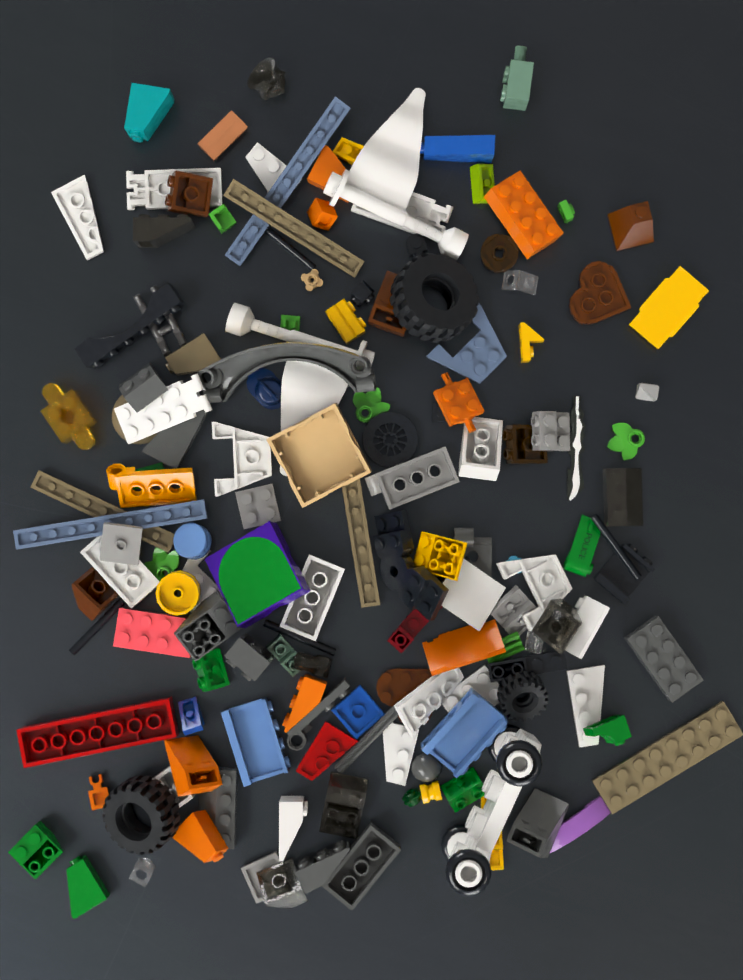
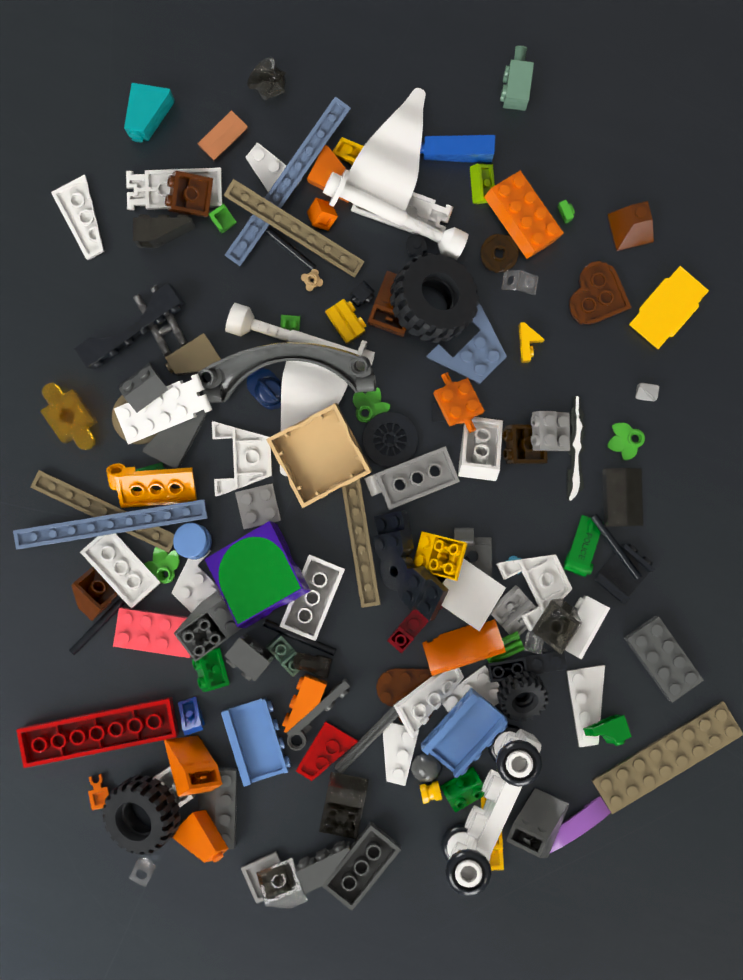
(36, 850): green slope -> none
(84, 886): green slope -> none
(121, 543): light grey plate -> none
(168, 598): yellow wheel -> none
(291, 815): white slope -> none
(358, 711): blue plate -> none
(412, 797): dark green plate -> none

